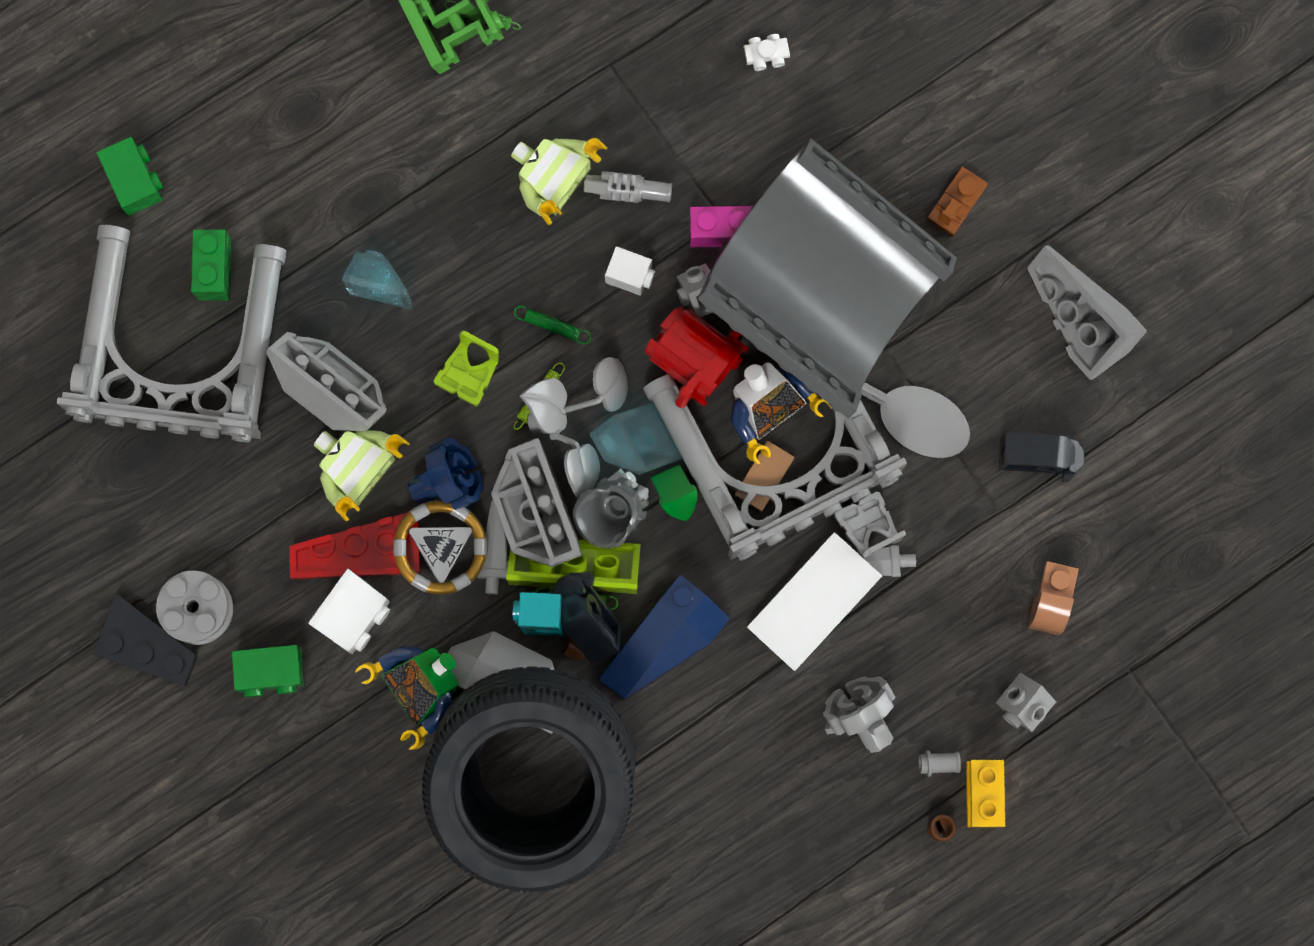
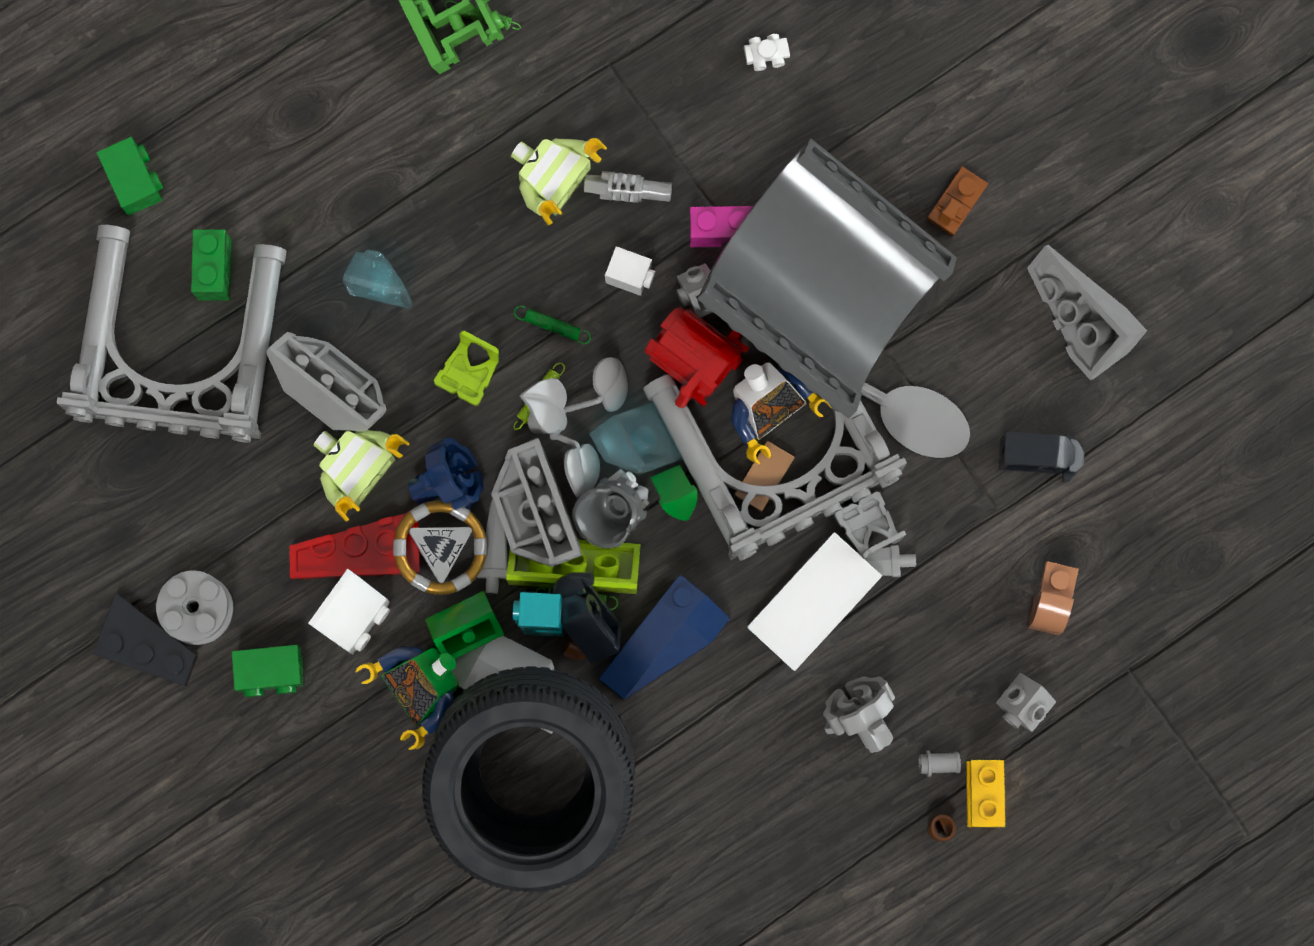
(464, 626): none -> green brick

